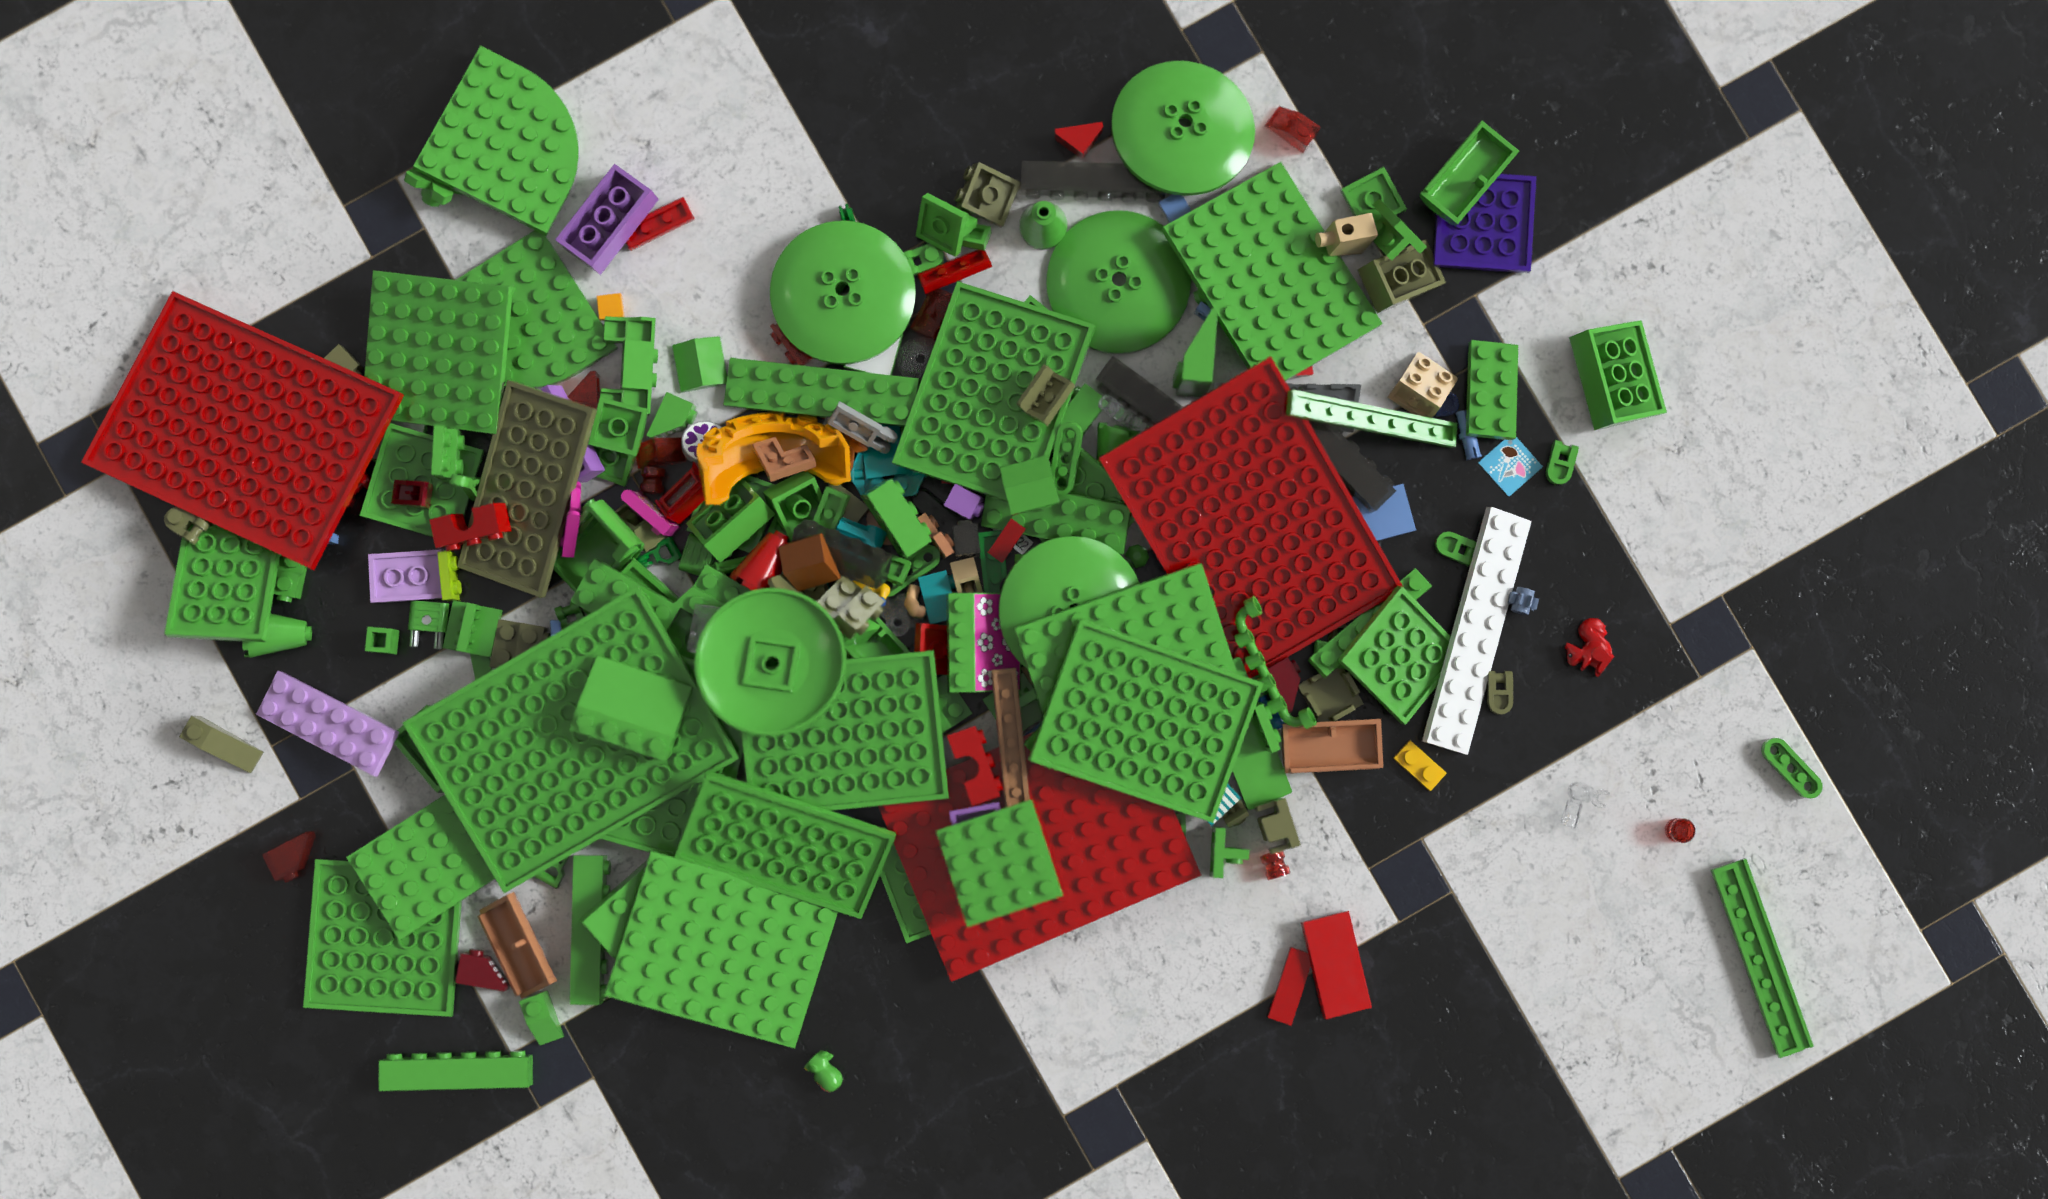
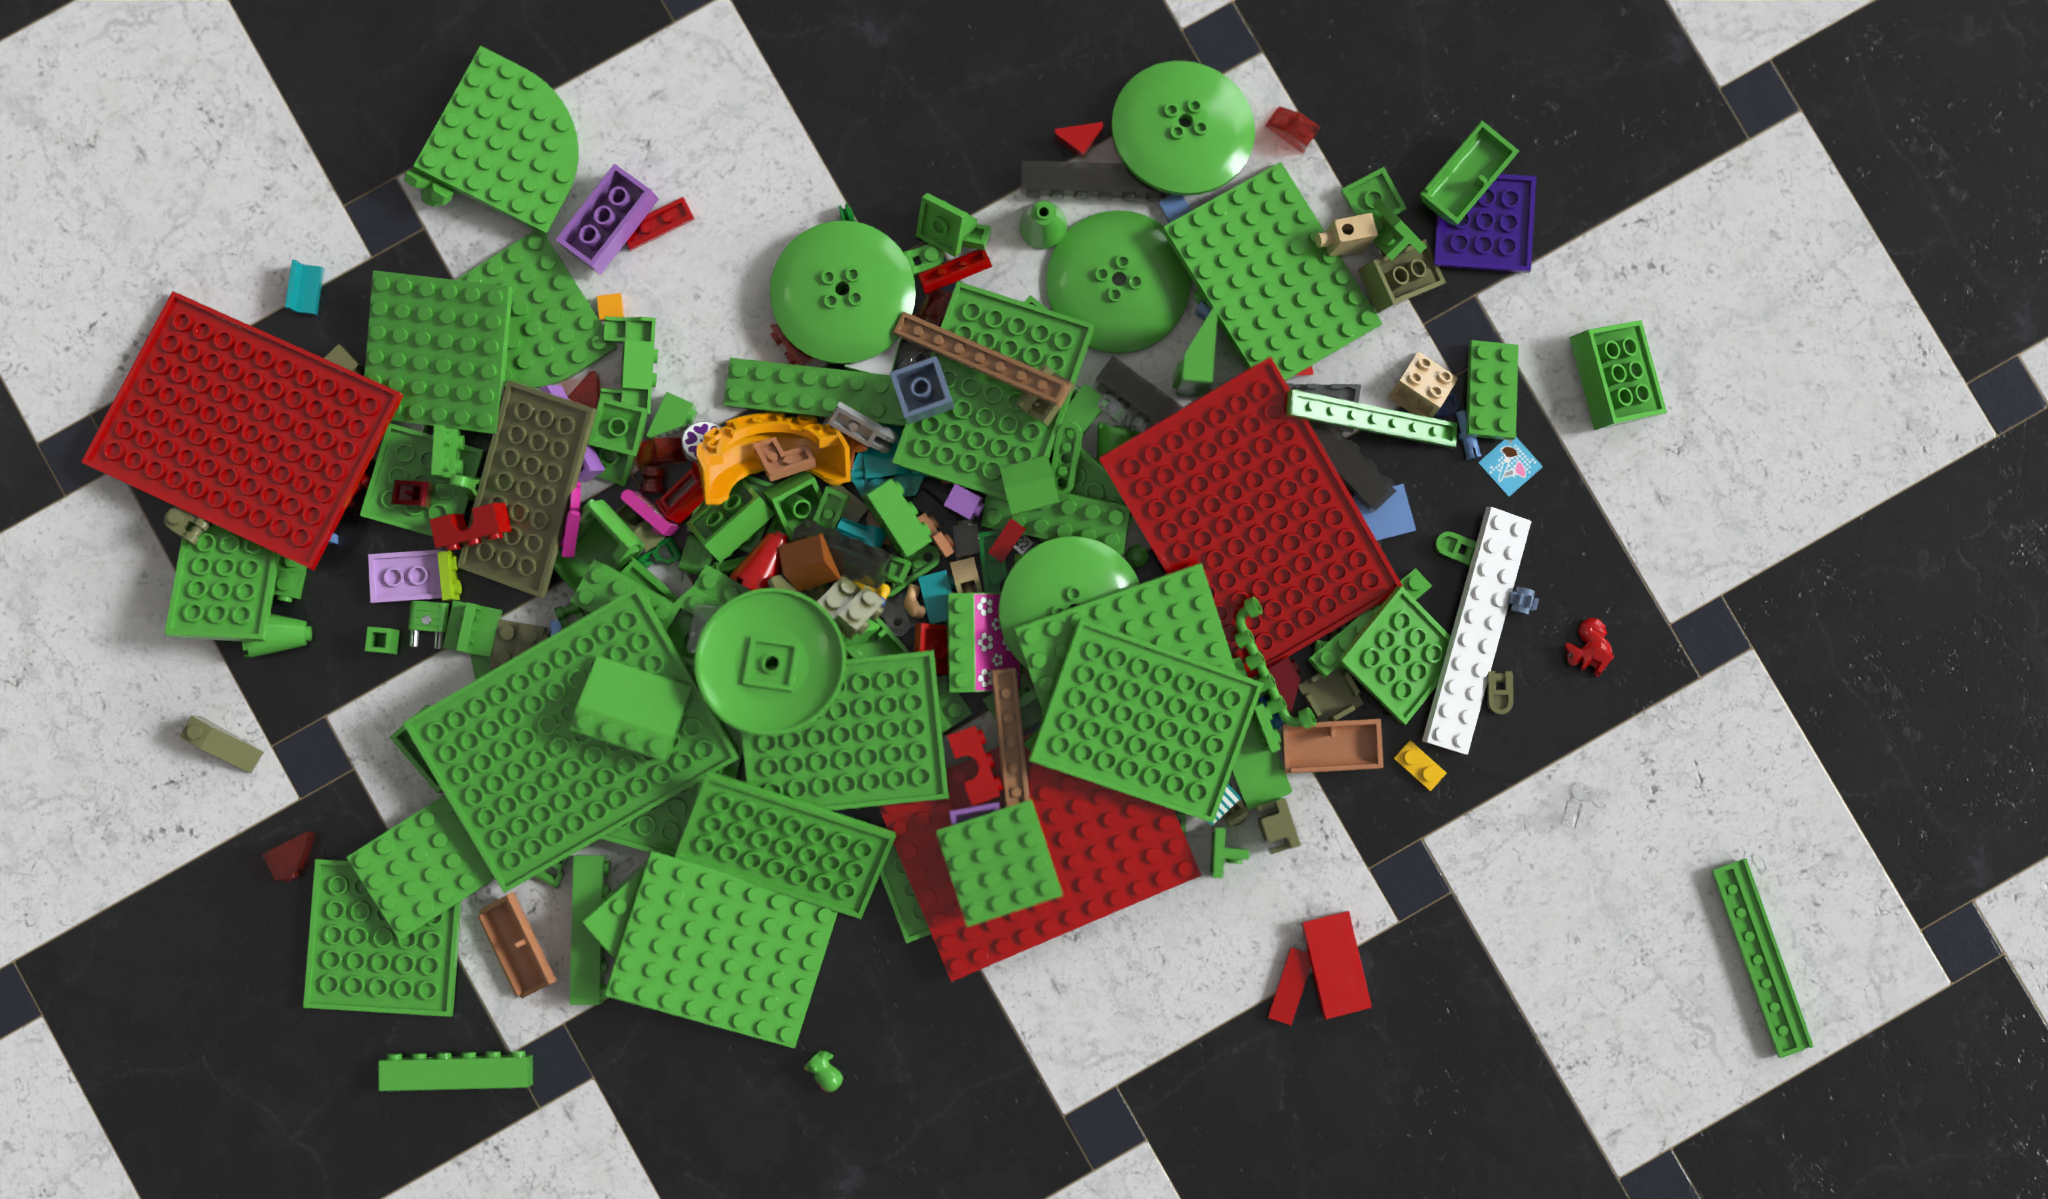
(304, 288): none -> teal panel
(327, 723): lavender plate -> none
(480, 971): dark red slope -> none
(541, 1017): bright green slope -> none
(700, 363): bright green slope -> none
(922, 390): none -> sand blue brick
(982, 359): none -> medium nougat tile
(987, 194): olive plate -> none
(1275, 870): clear red wheel -> none
(1557, 470): bright green plate -> none
(1684, 830): clear red wheel -> none
(1801, 772): bright green plate -> none

